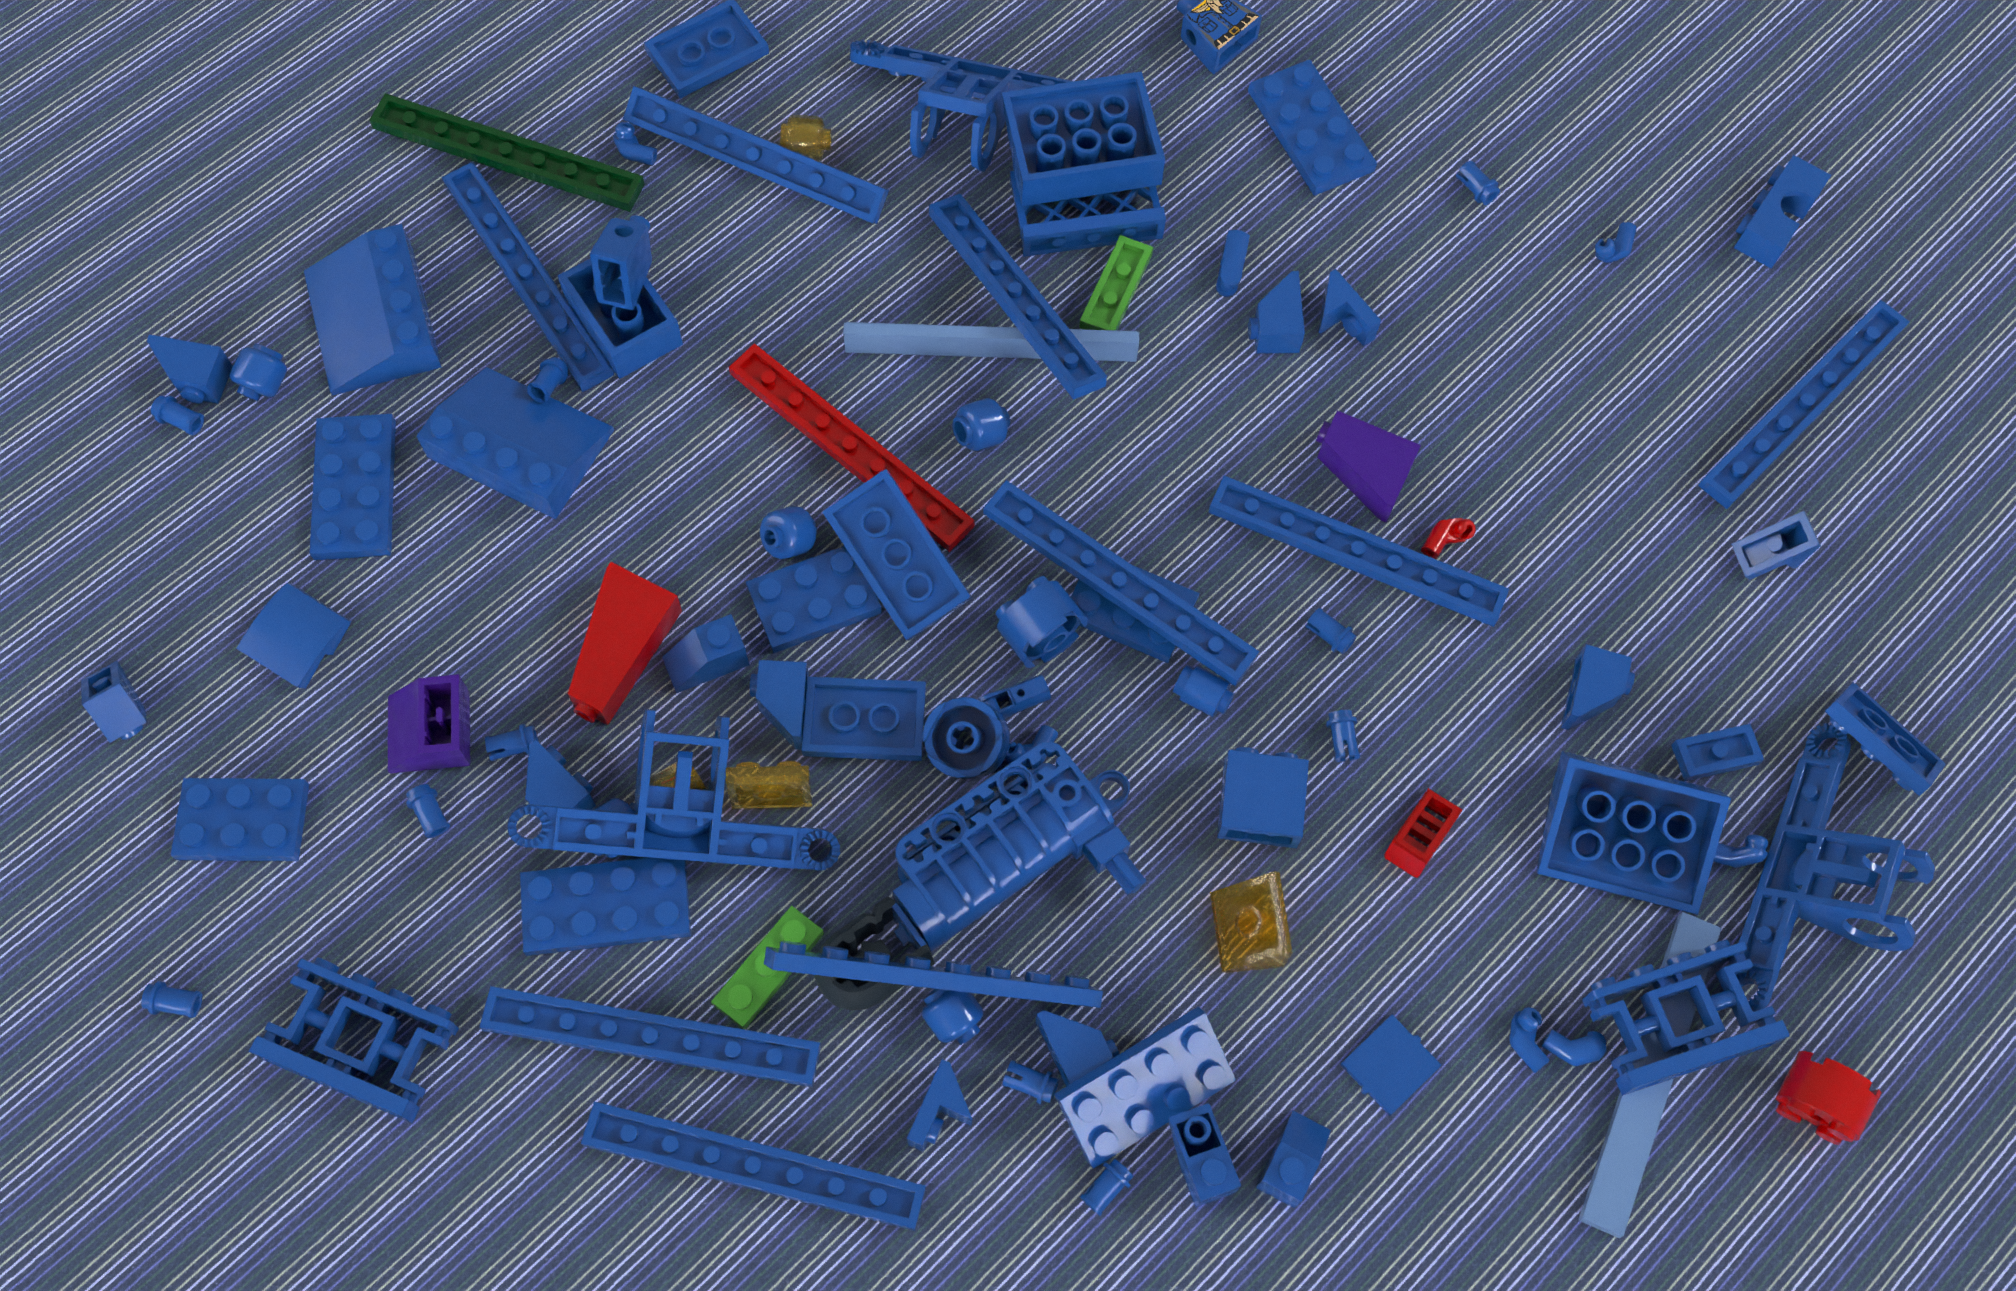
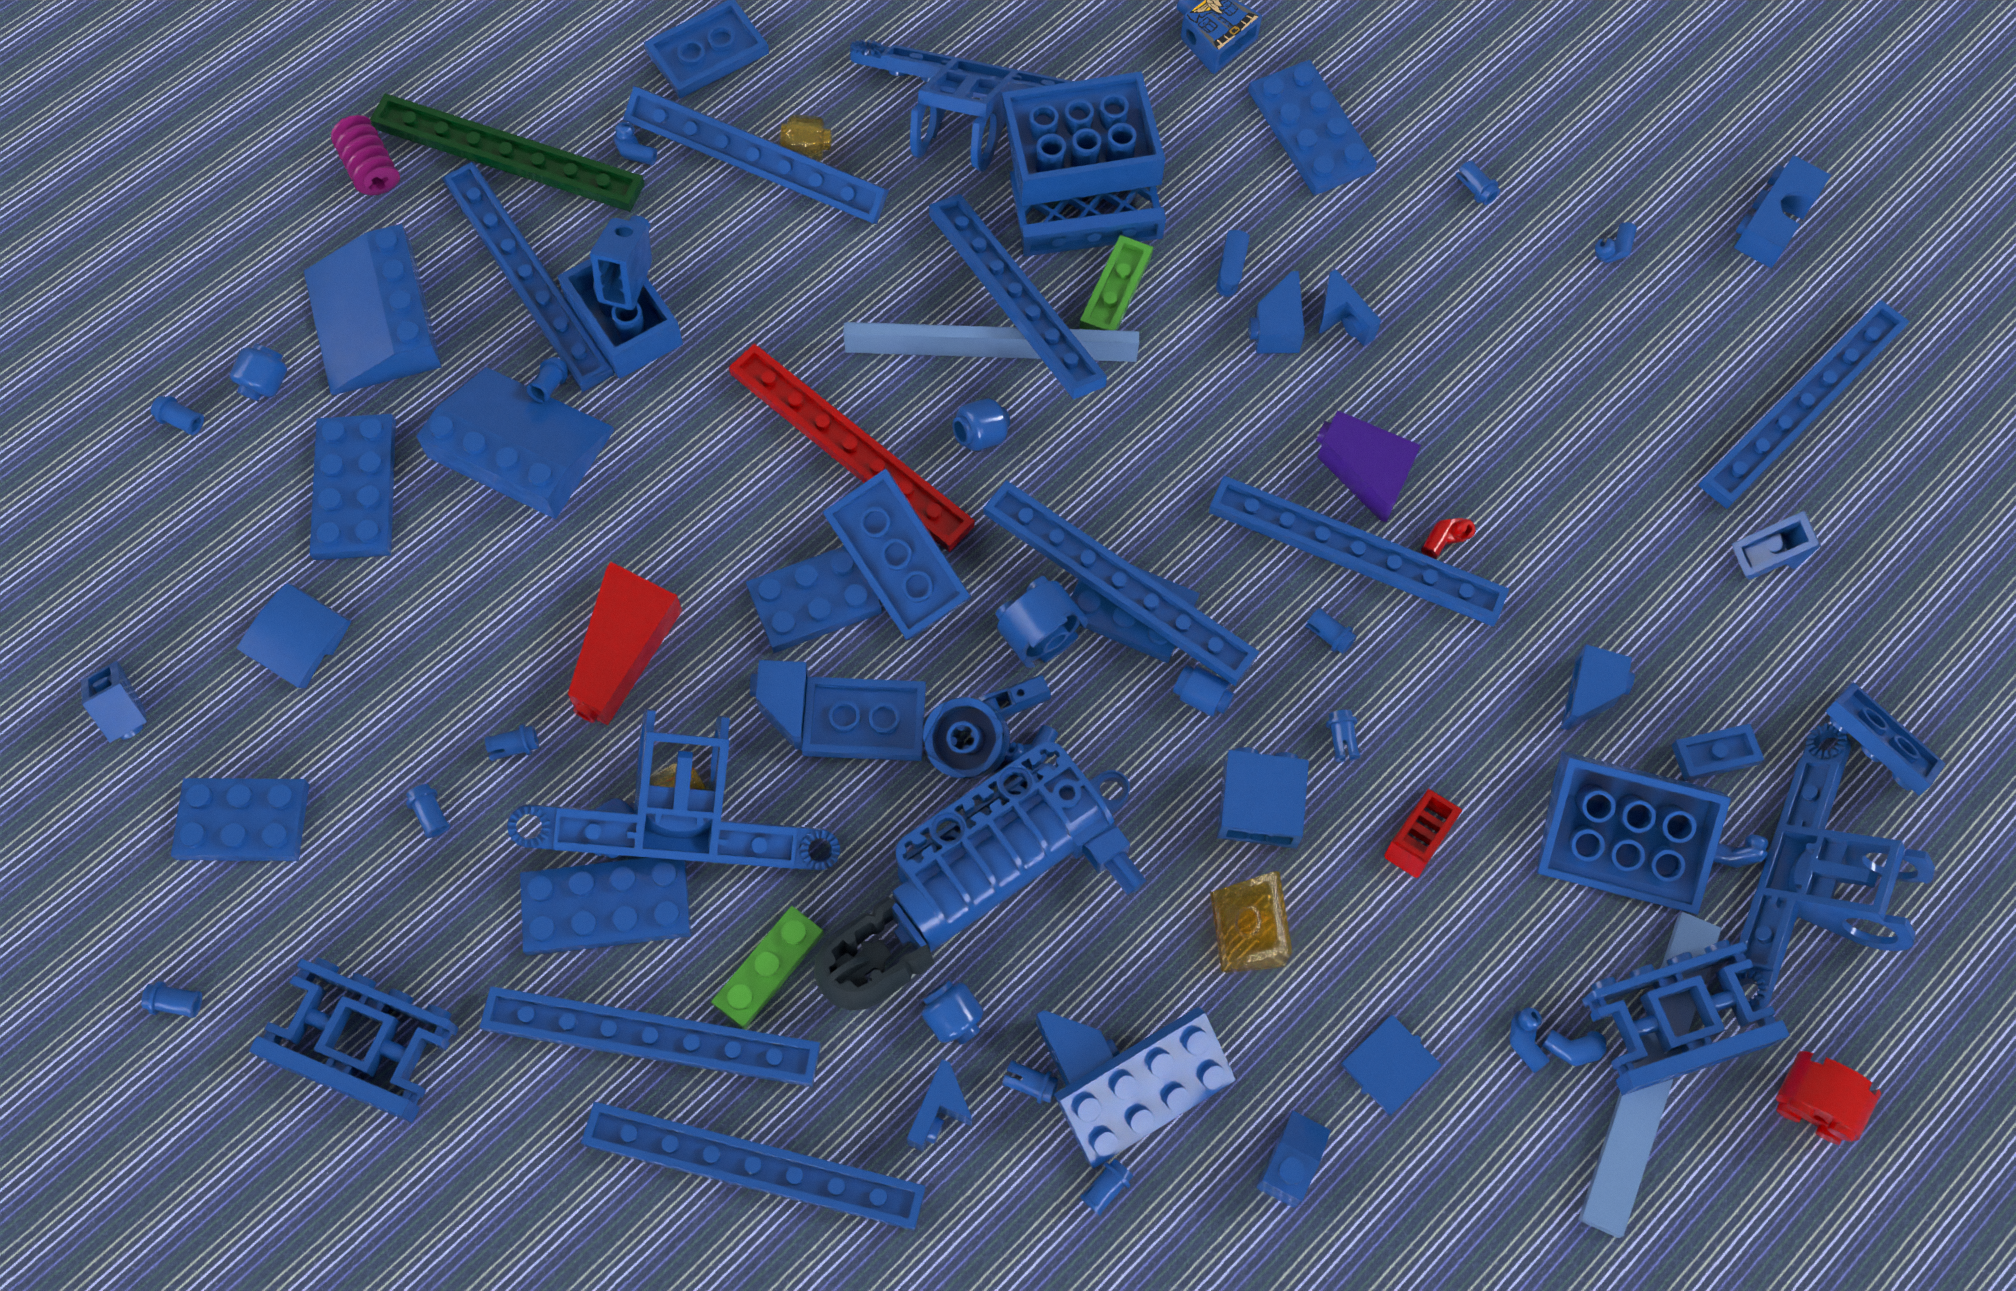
(194, 368): blue slope -> none
(364, 155): none -> magenta piece
(429, 725): dark purple slope -> none
(551, 783): blue slope -> none
(706, 654): blue slope -> none
(769, 786): clear yellow plate -> none
(788, 532): blue head -> none
(919, 973): blue plate -> none
(1203, 1155): blue slope -> none

